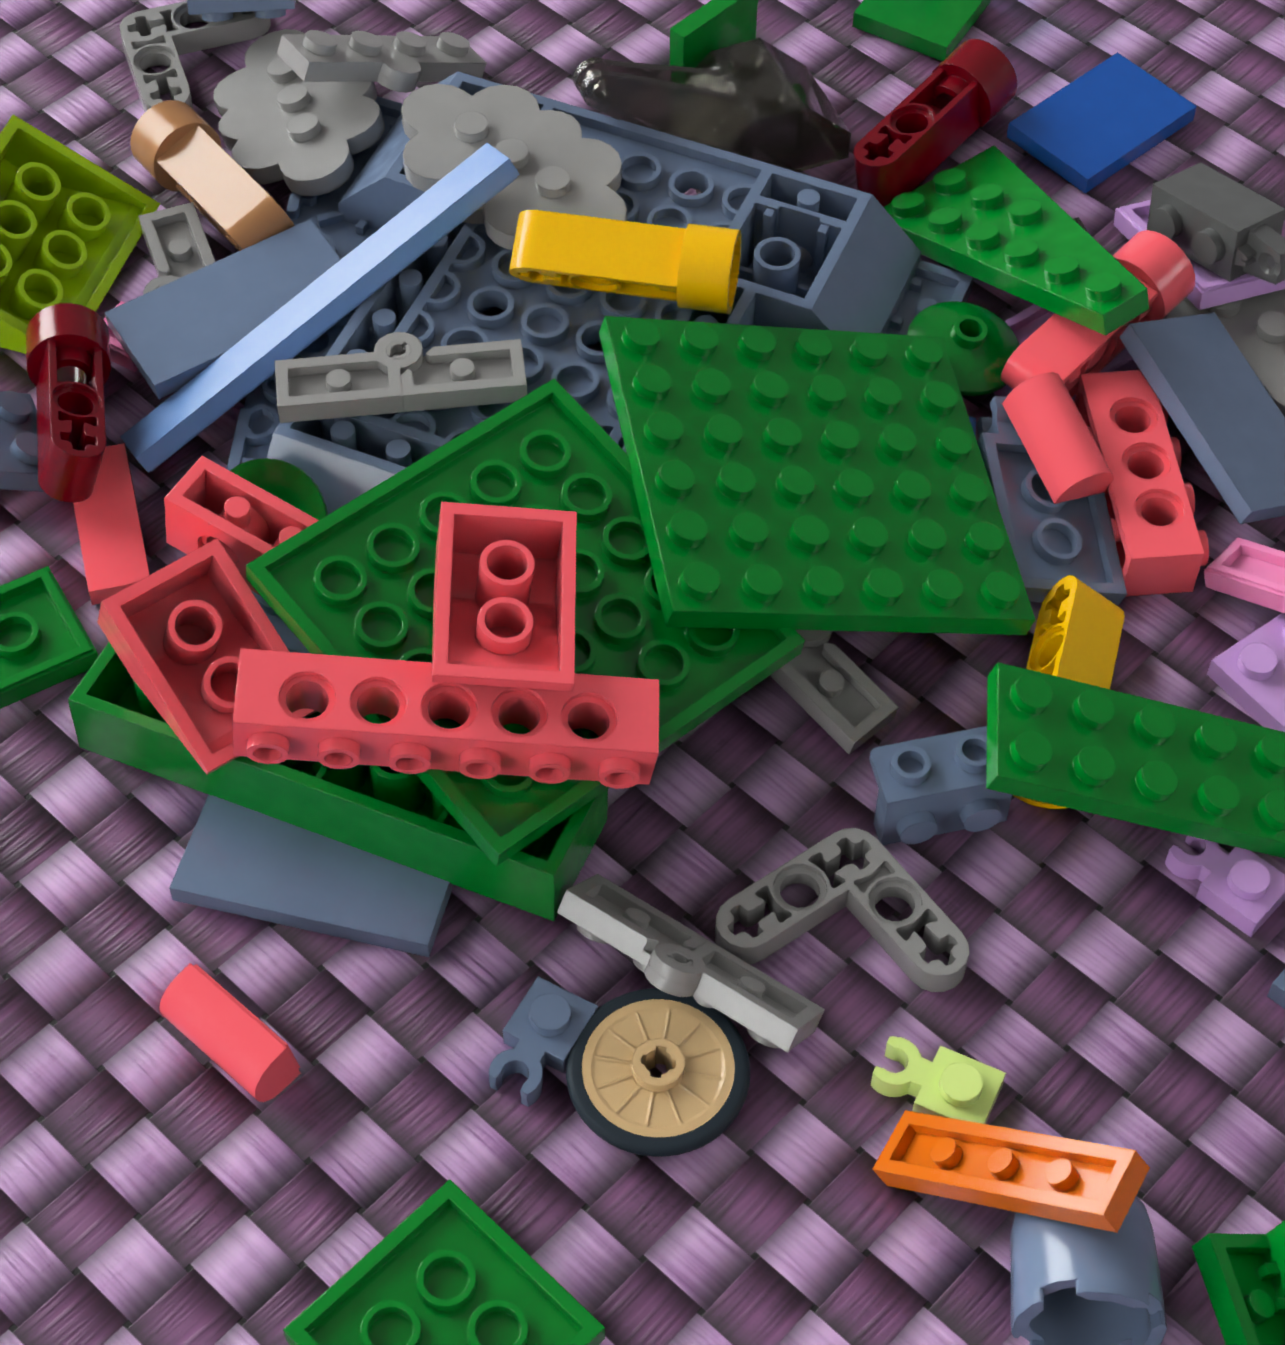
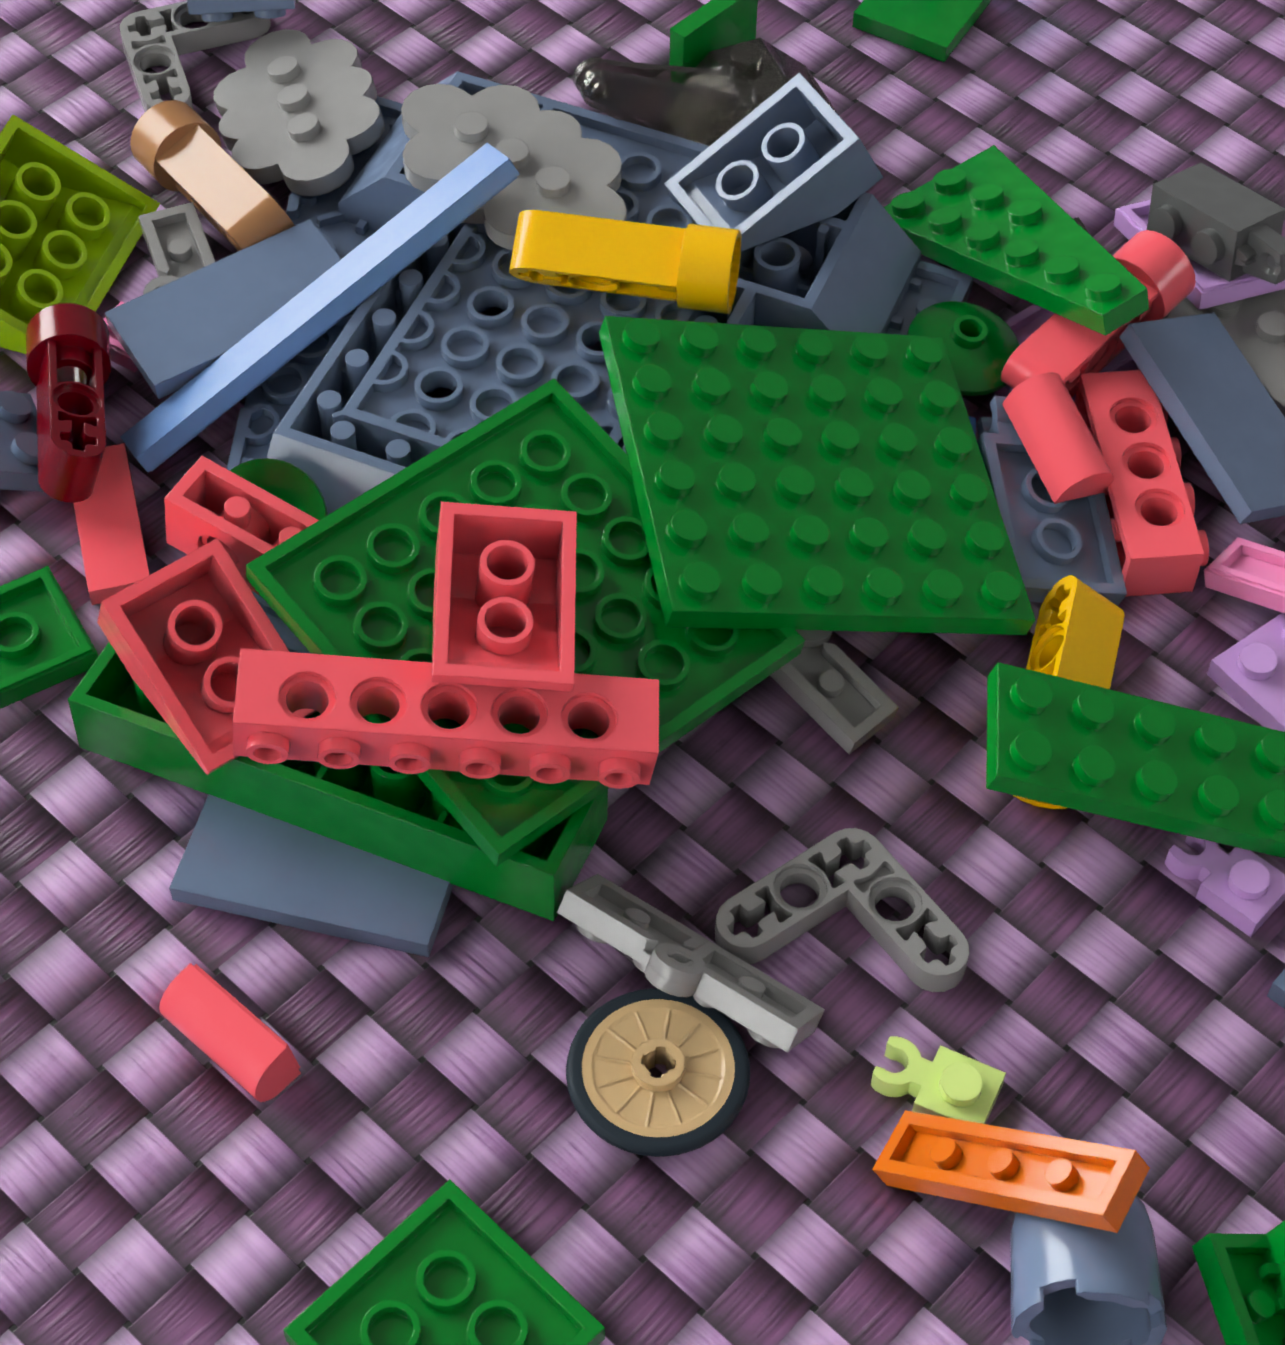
(389, 60): light grey hinge -> none
(399, 379): light grey hinge -> none
(540, 1035): sand blue plate -> none
(777, 168): none -> sand blue slope
(934, 120): dark red beam -> none
(934, 787): sand blue bracket -> none
(1101, 122): blue tile -> none

